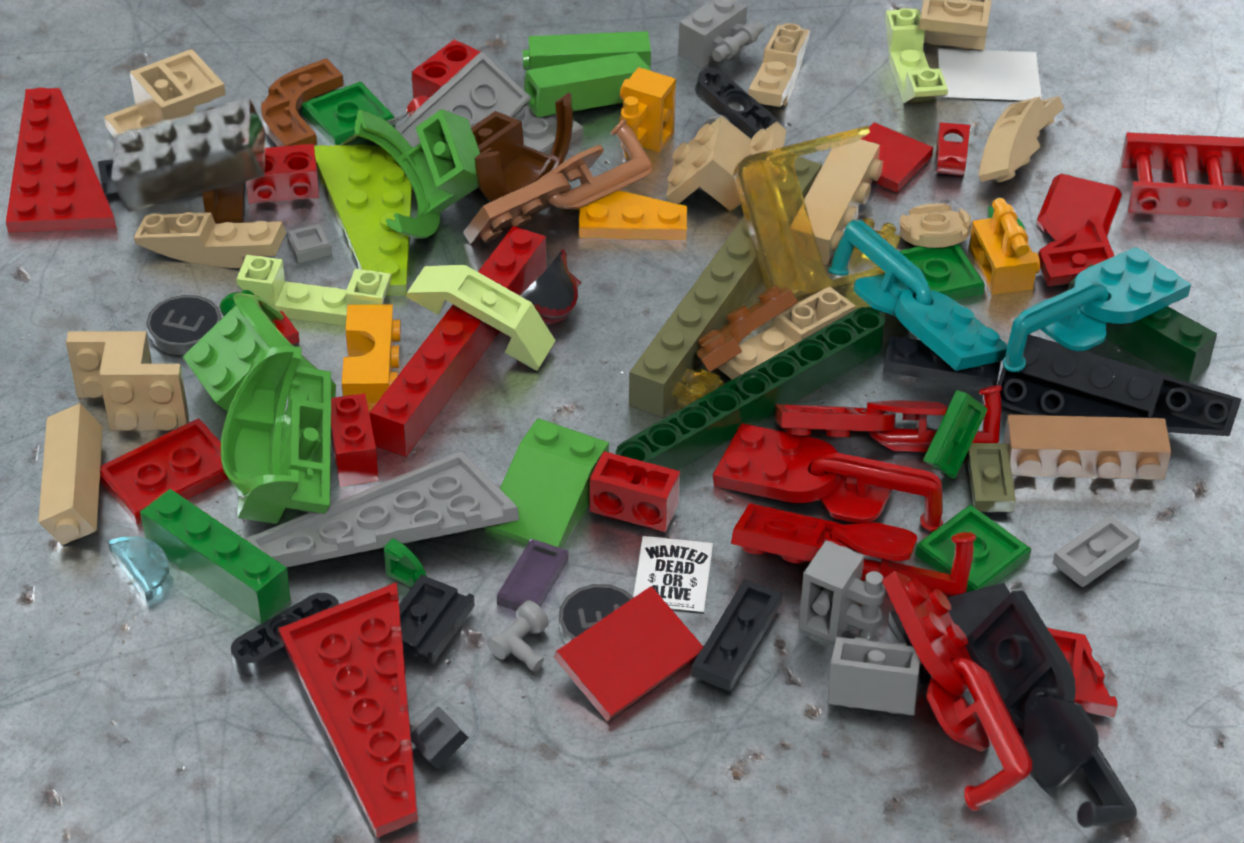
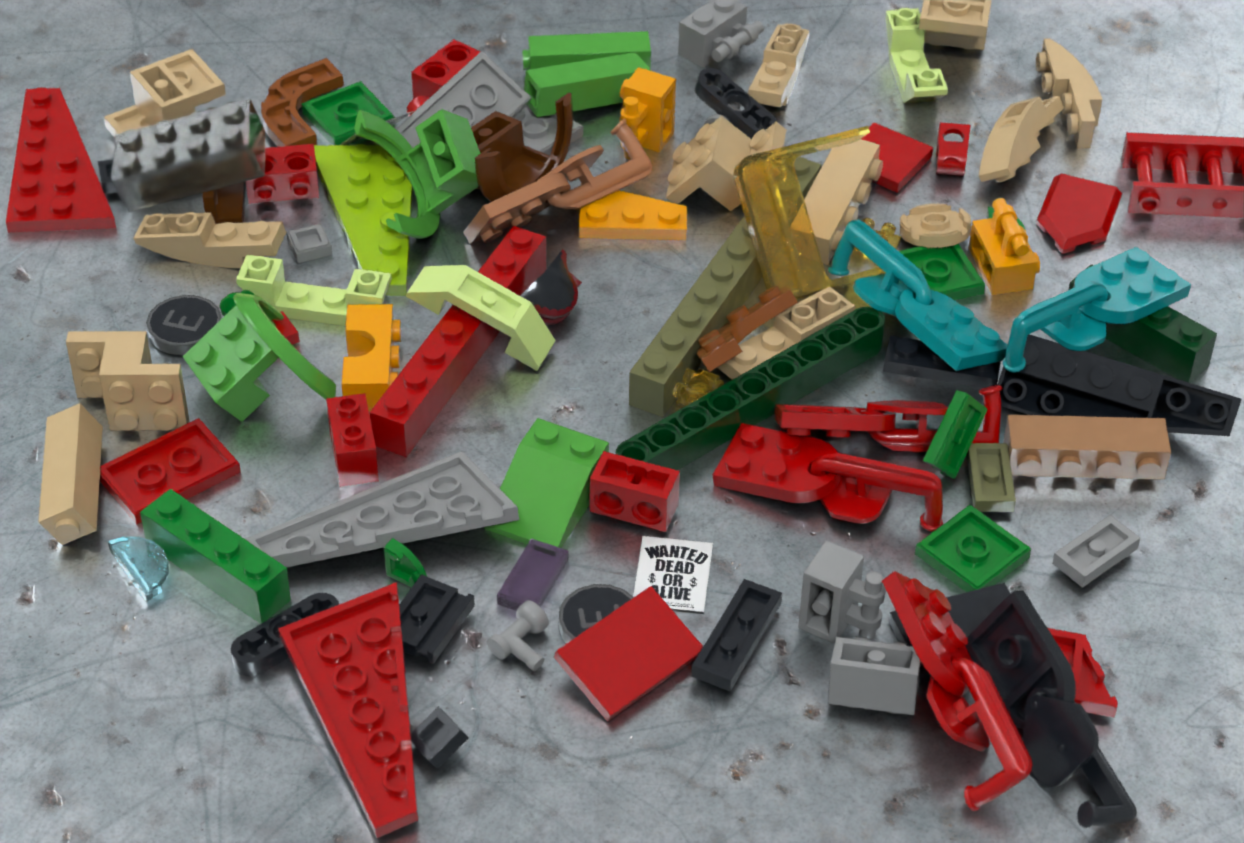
(277, 454): bright green piece -> none
(802, 536): red plate -> none
(990, 74): white sticker -> none
(1074, 253): red wing -> none
(1078, 92): none -> tan slope

